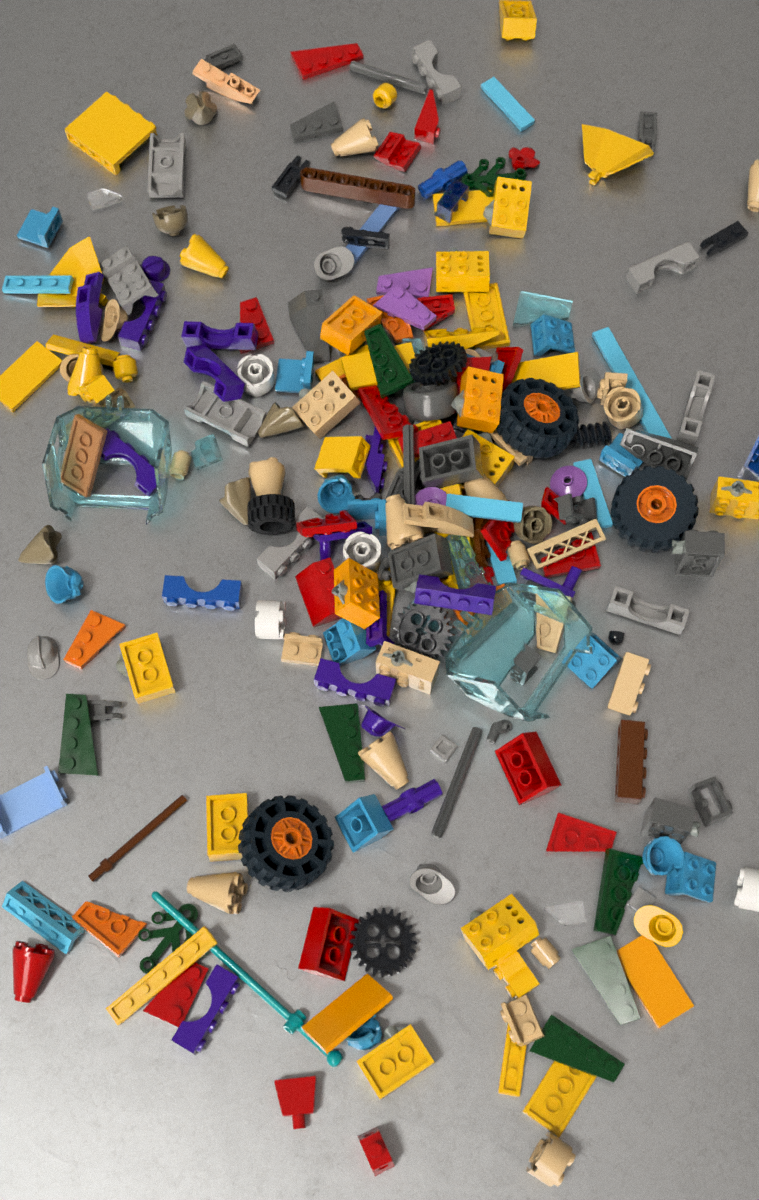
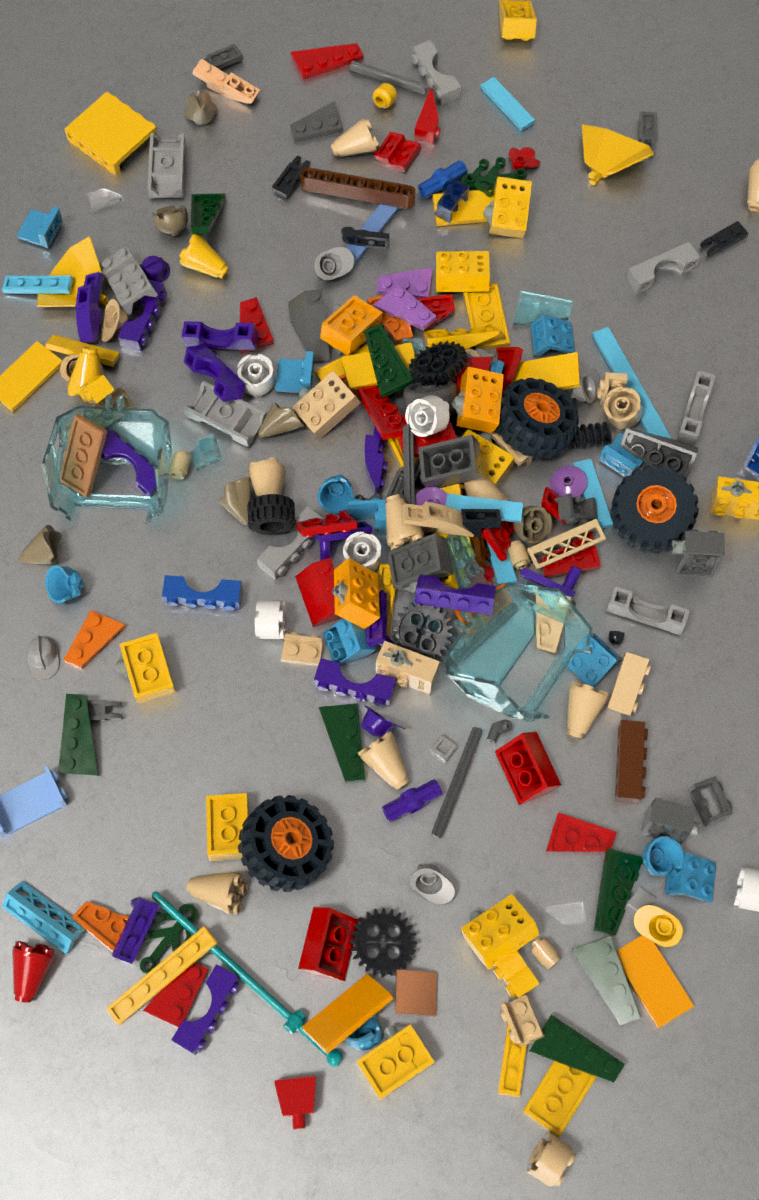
(106, 864): reddish brown bar -> none
(125, 368): yellow head -> none
(135, 929): none -> dark purple piece
(205, 211): none -> dark green wing
(342, 456): yellow panel -> none
(363, 822): dark azure slope -> none
(376, 1151): red torso -> none
(383, 573): dark grey arm -> none
(415, 993): none -> nougat slope
(427, 415): none -> white brick
(480, 518): none -> black slope
(524, 665): dark grey window -> none
(583, 708): none -> tan cone

